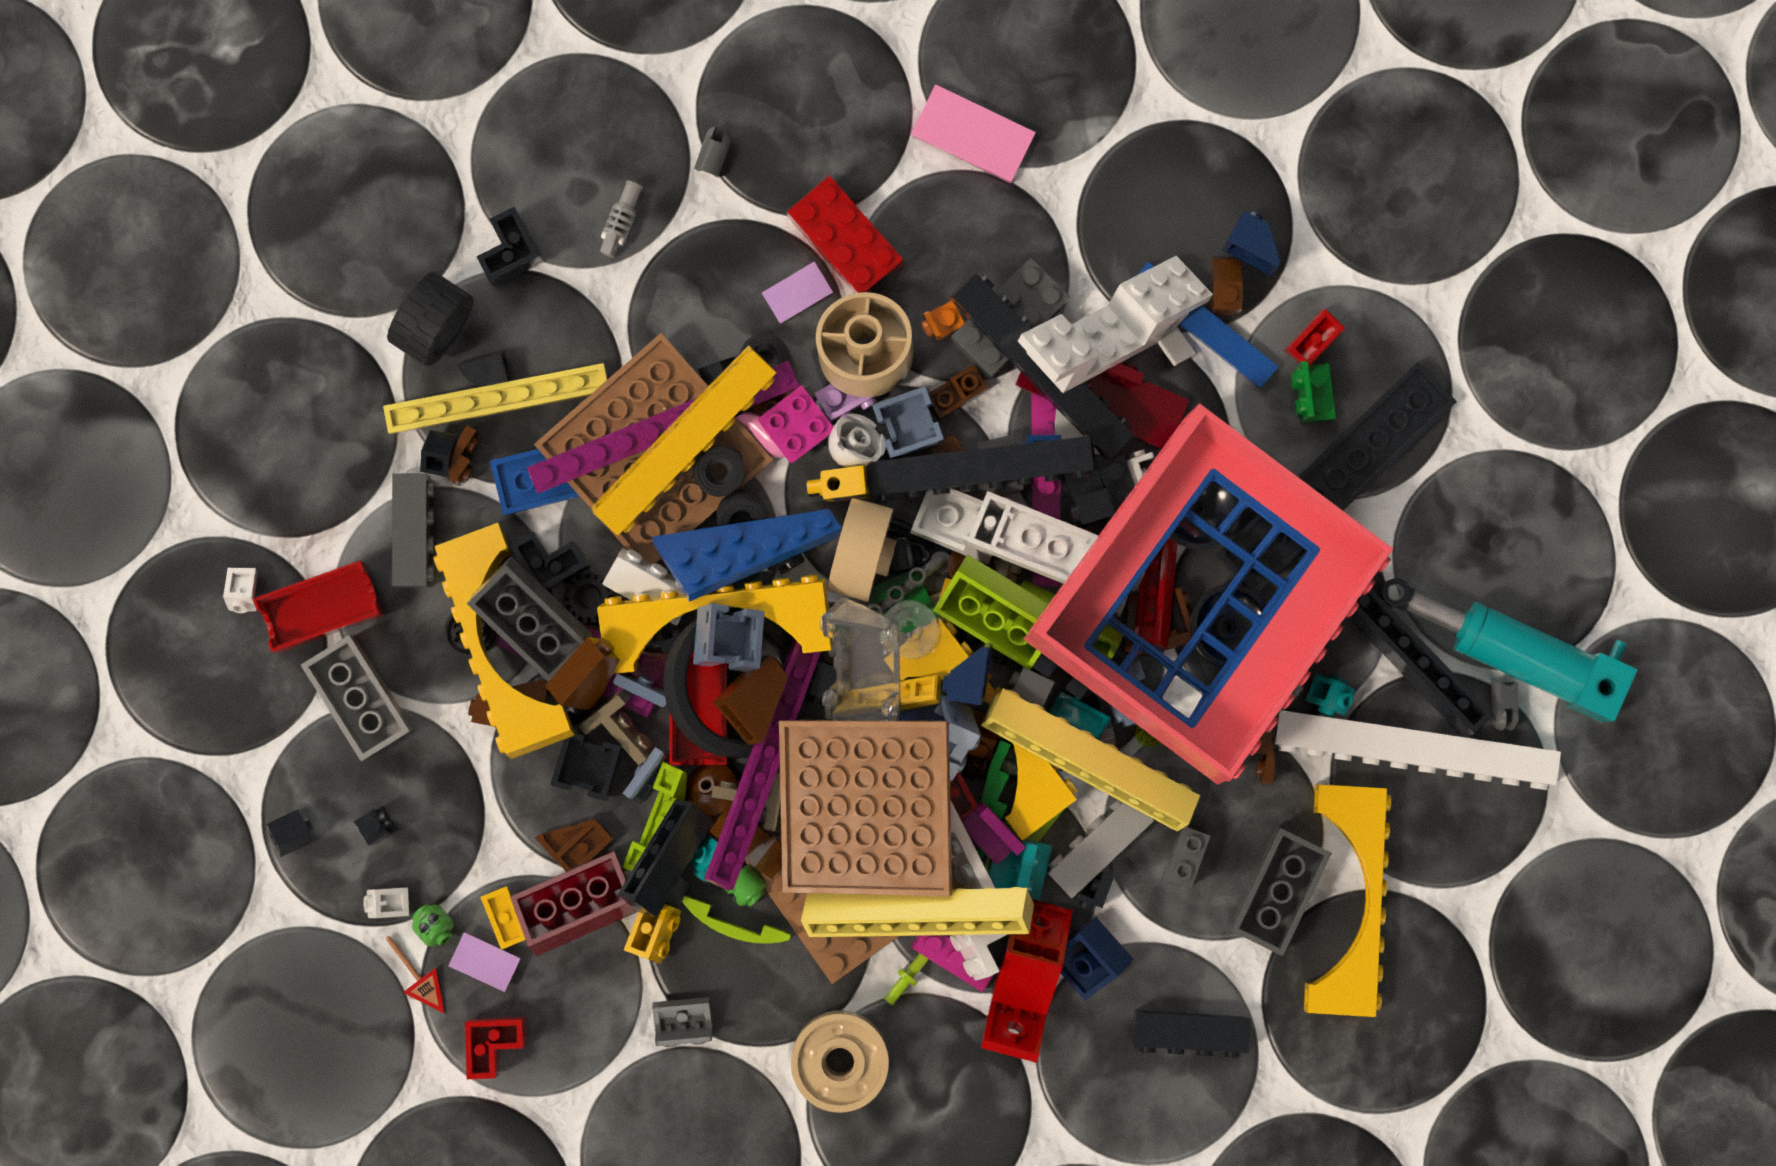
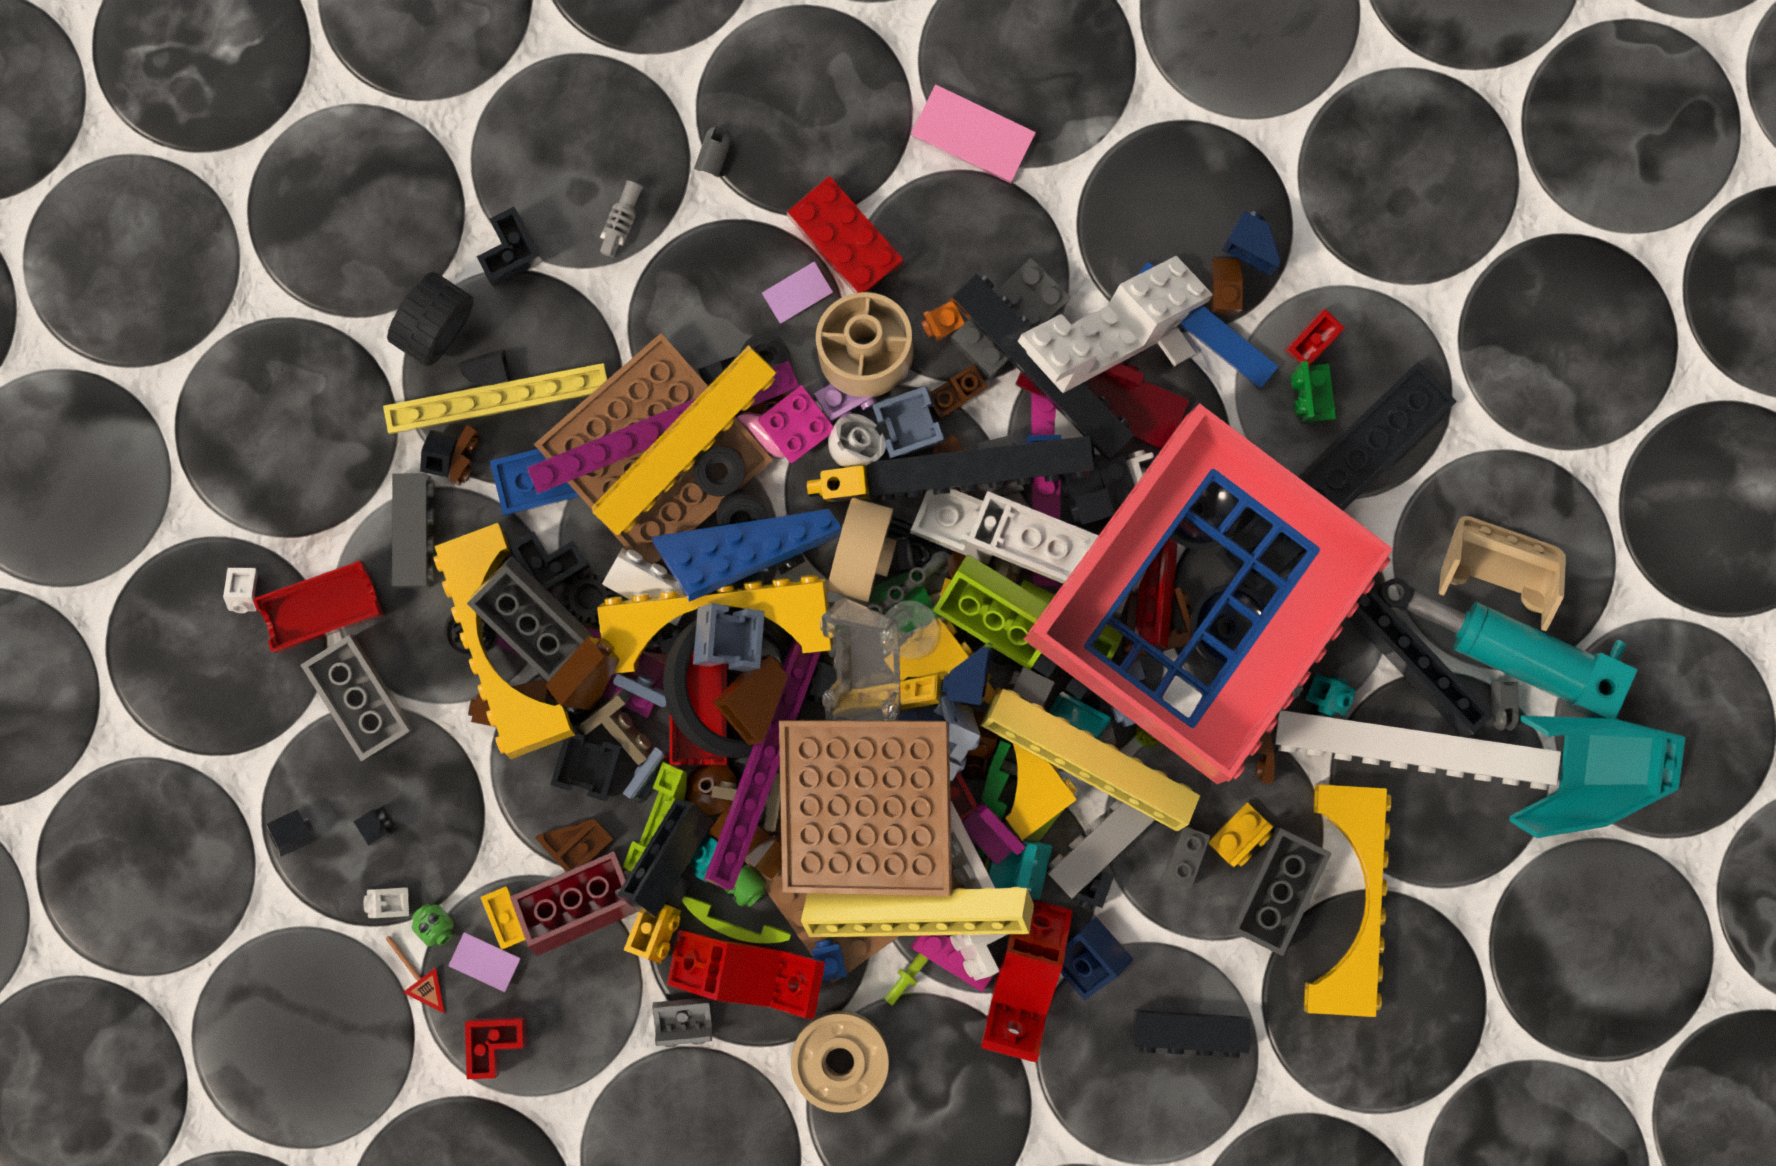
(746, 974): none -> red bracket
(833, 958): none -> blue bracket
(1240, 835): none -> yellow bracket
(1506, 561): none -> tan windscreen
(1605, 773): none -> teal windscreen

